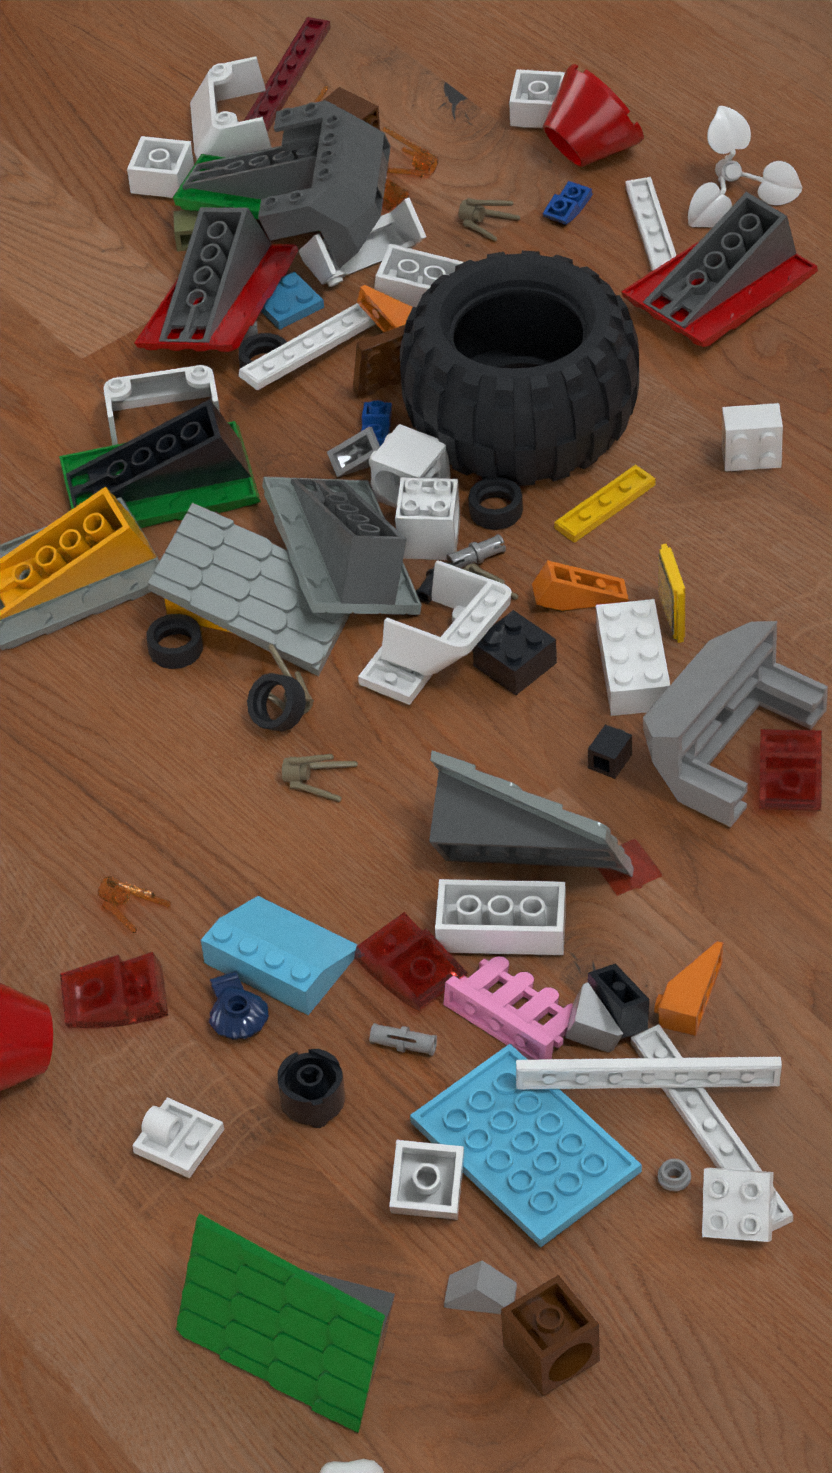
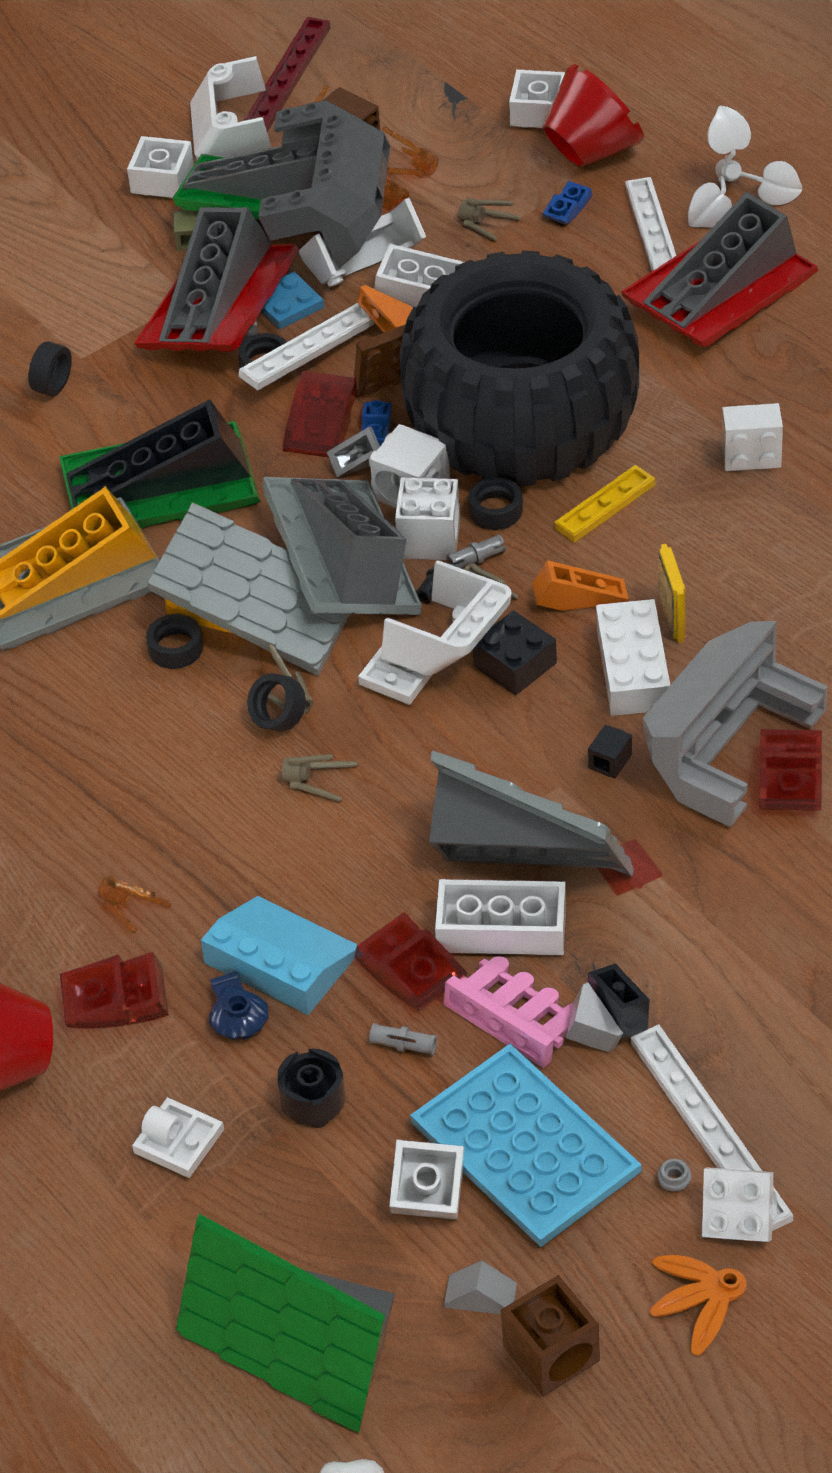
(50, 368): none -> black tyre
(157, 389): white windscreen -> none
(319, 413): none -> clear red slope
(648, 1073): white tile -> none
(689, 992): orange slope -> none
(709, 1287): none -> orange plant

